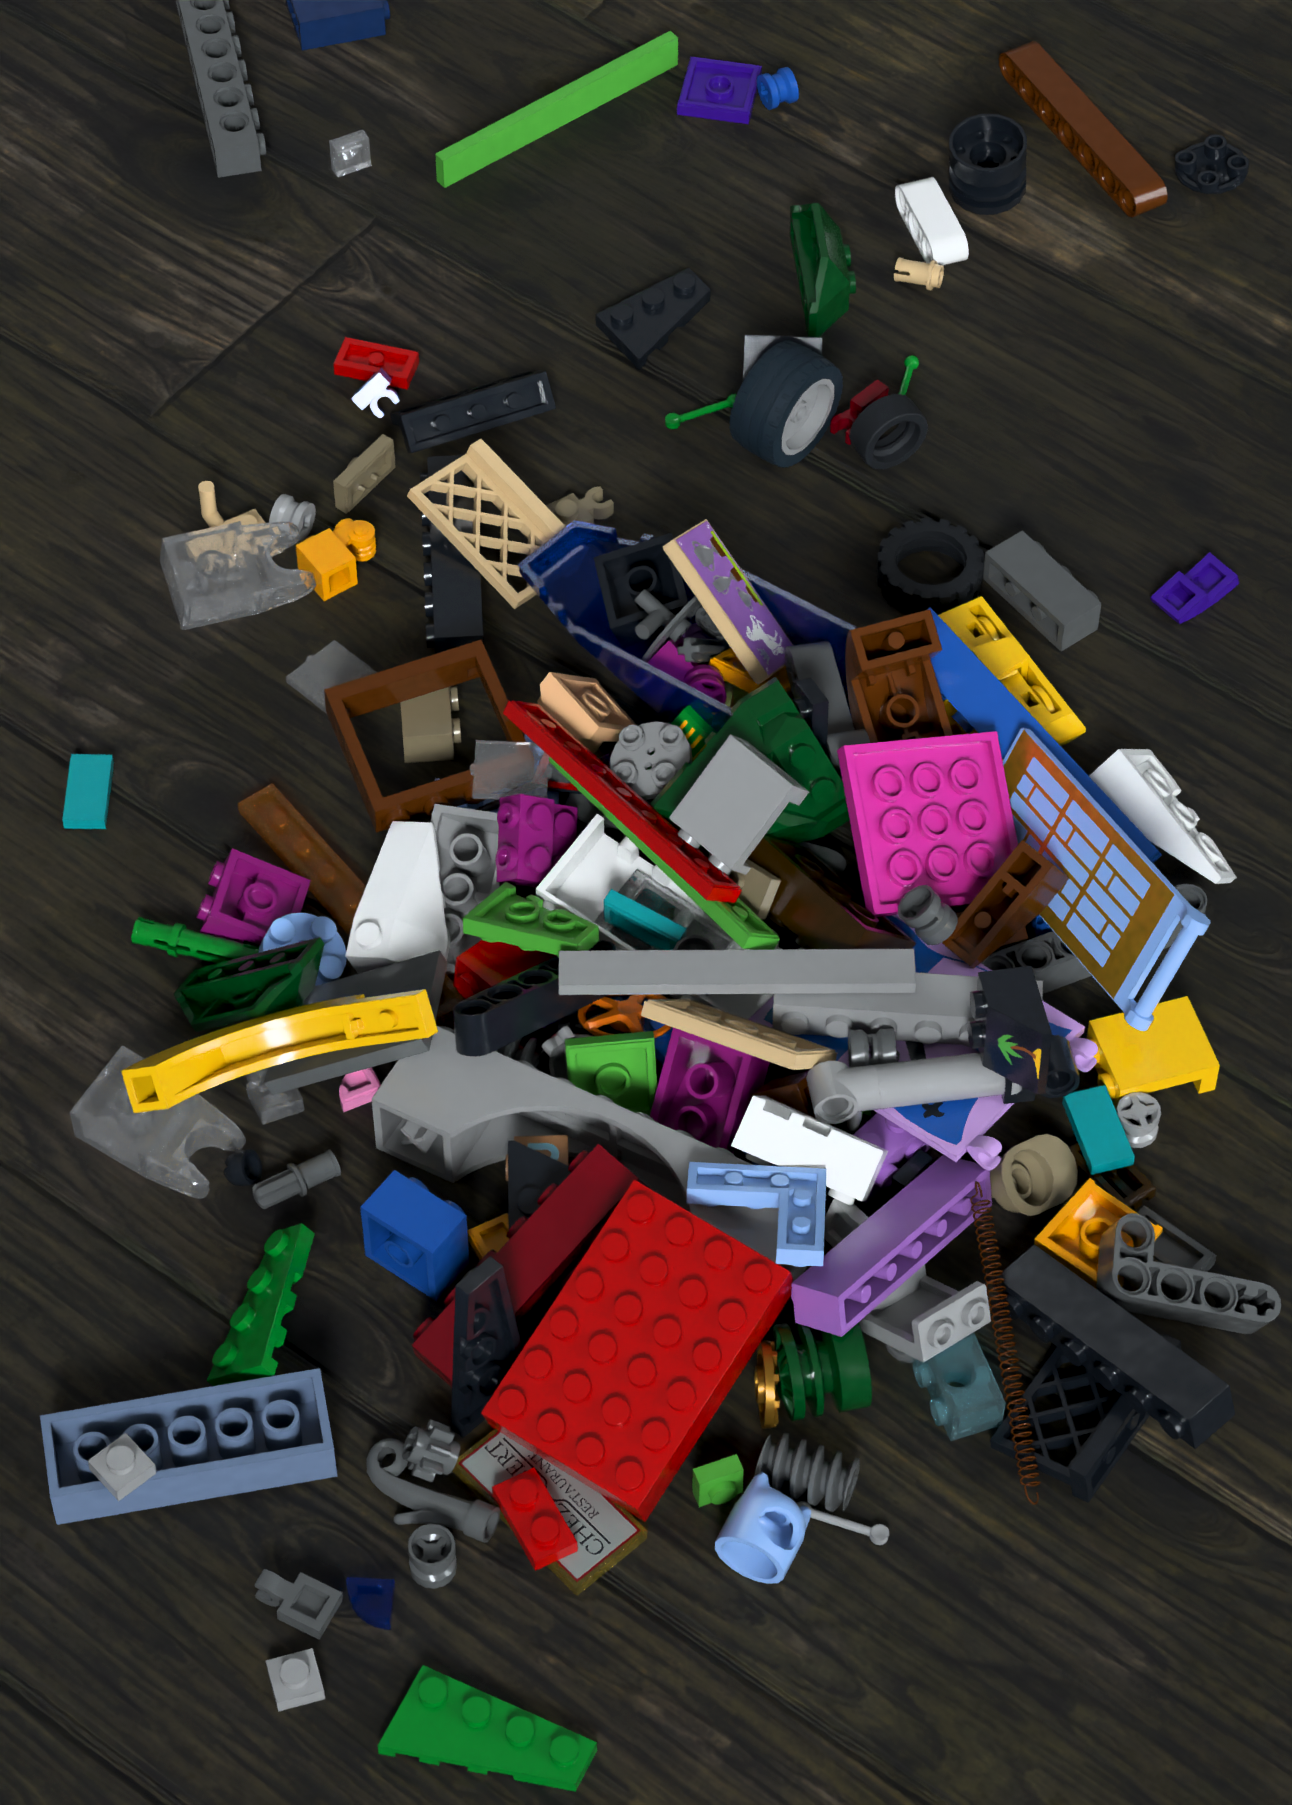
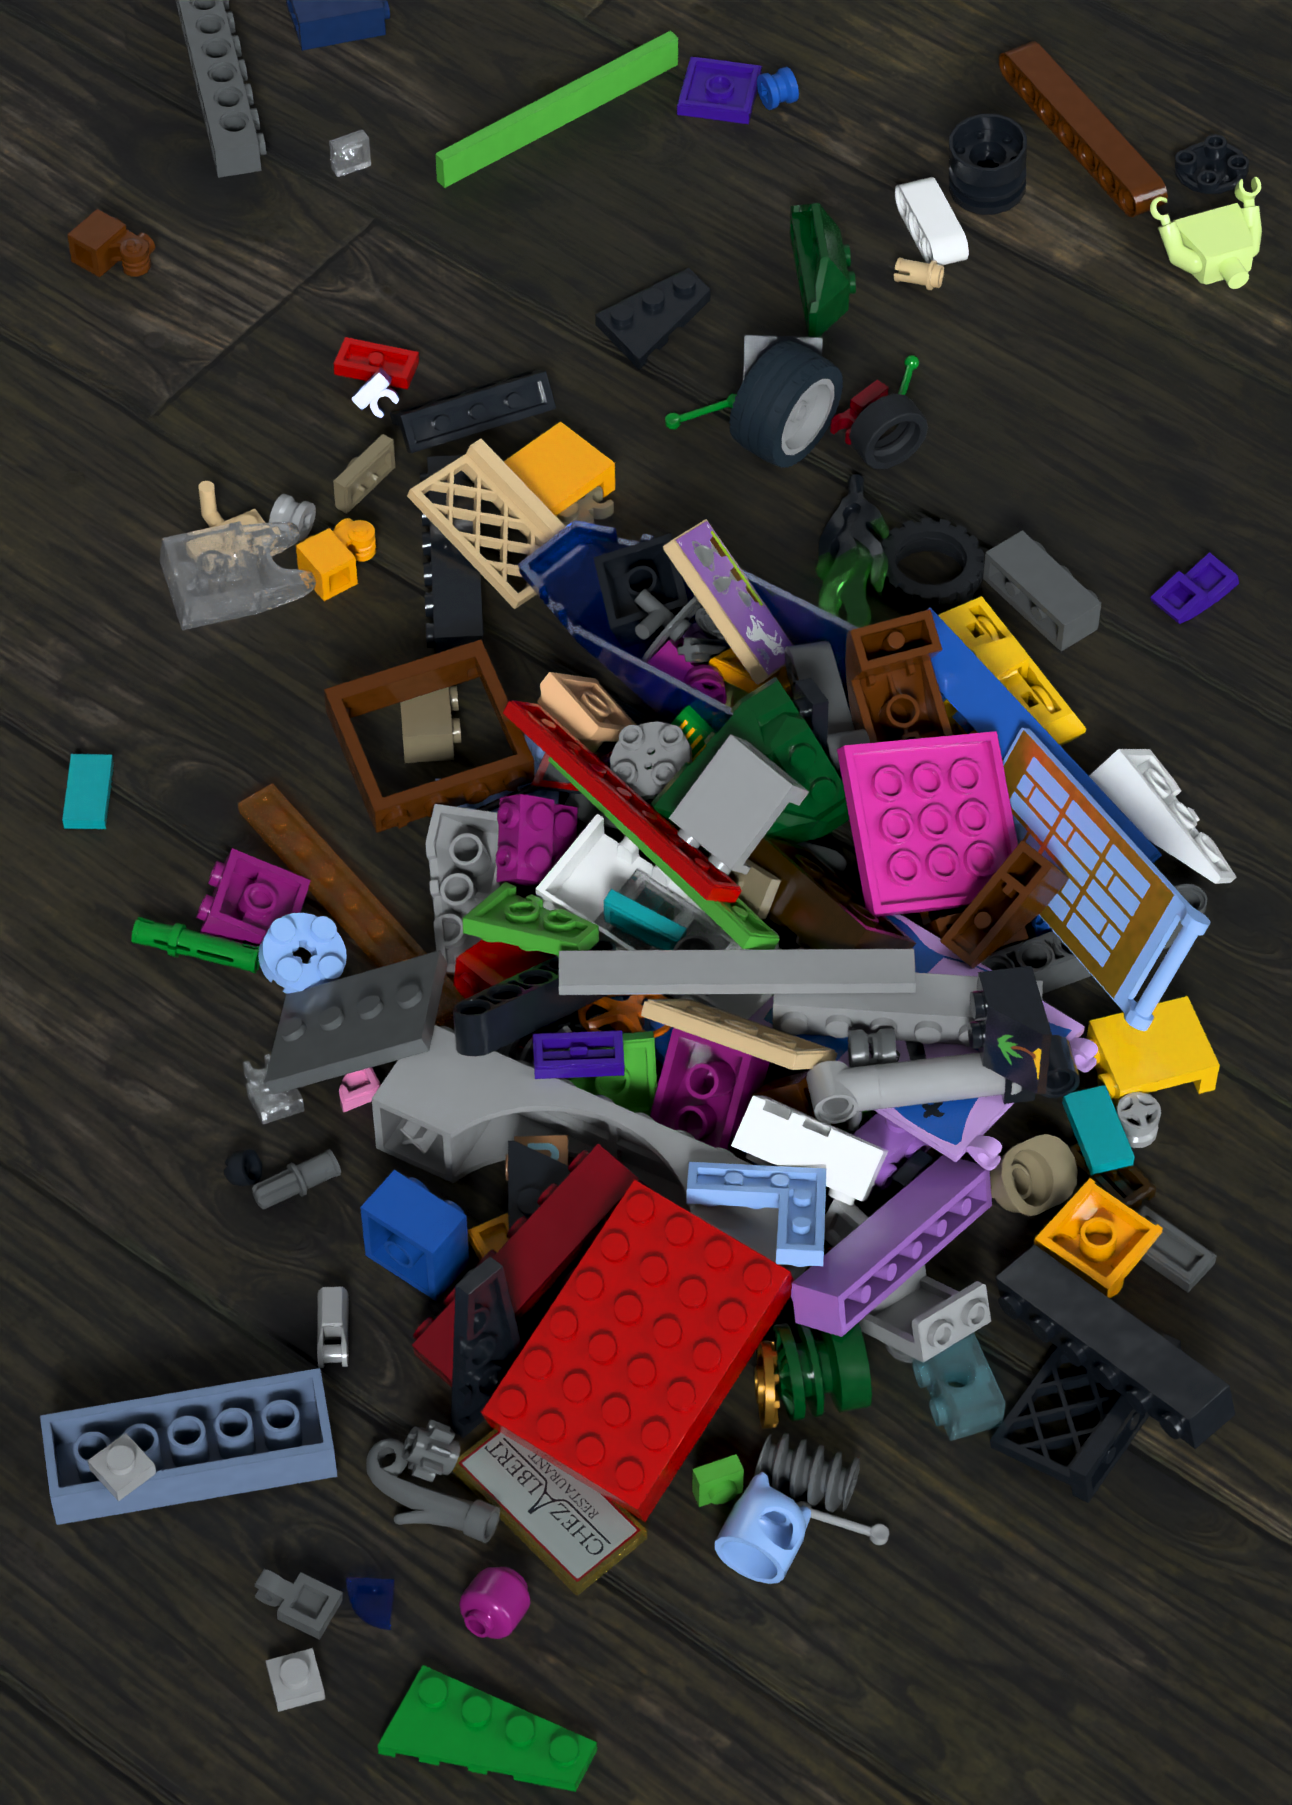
(104, 241): none -> reddish brown brick
(155, 1141): clear brick -> none
(250, 986): dark green wedge -> none
(258, 1320): green wing -> none
(274, 1040): yellow arch -> none
(327, 669): clear piece -> none
(332, 1325): none -> light grey bar
(402, 902): white wedge -> none
(435, 1545): dark grey wheel -> none
(495, 1602): none -> magenta head
(509, 770): clear piece -> none
(534, 1519): red plate -> none
(562, 468): none -> light orange panel
(579, 1060): none -> dark purple tile
(858, 553): none -> piece
(923, 910): dark grey wheel -> none
(1002, 1345): reddish brown piece -> none
(1186, 1284): dark grey beam -> none
(1217, 241): none -> yellowish green torso

